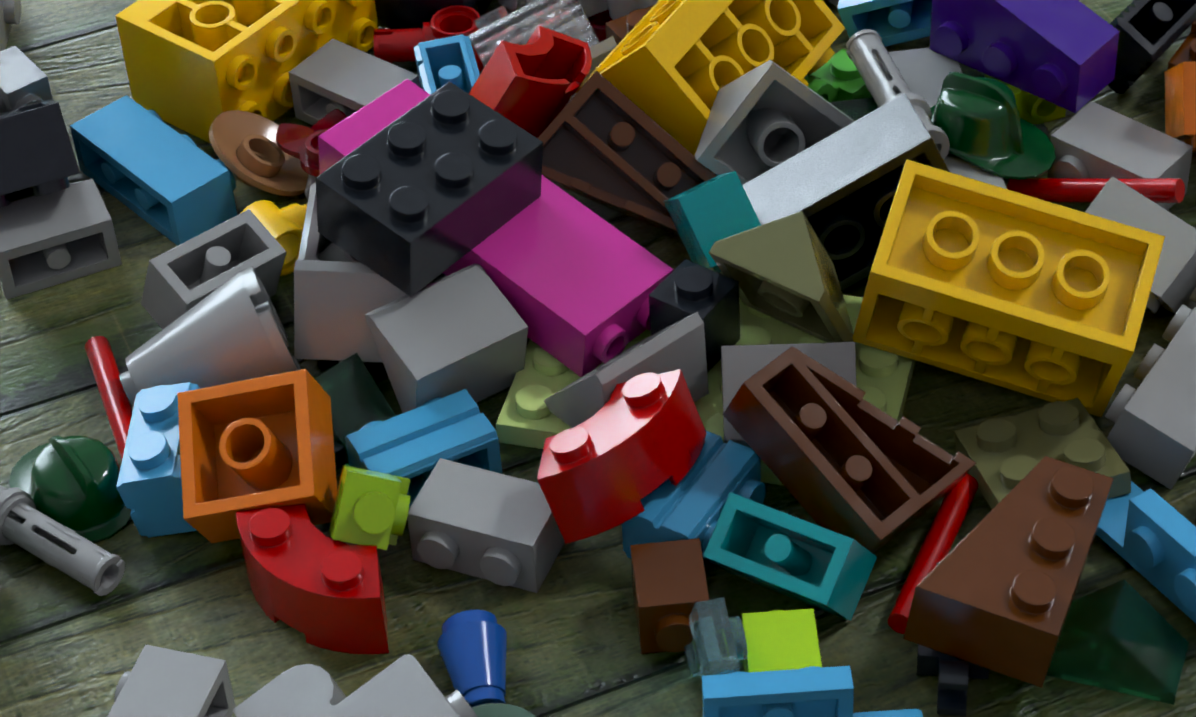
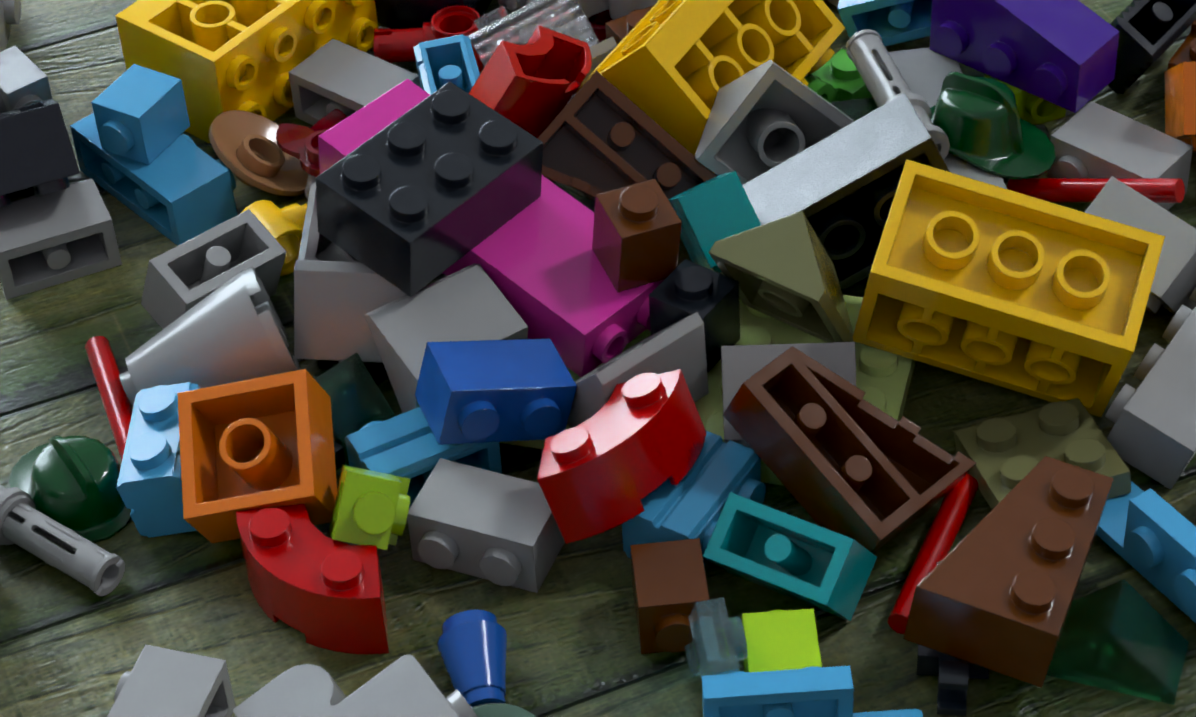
(141, 114): none -> dark azure brick
(494, 390): none -> blue brick
(636, 235): none -> reddish brown brick

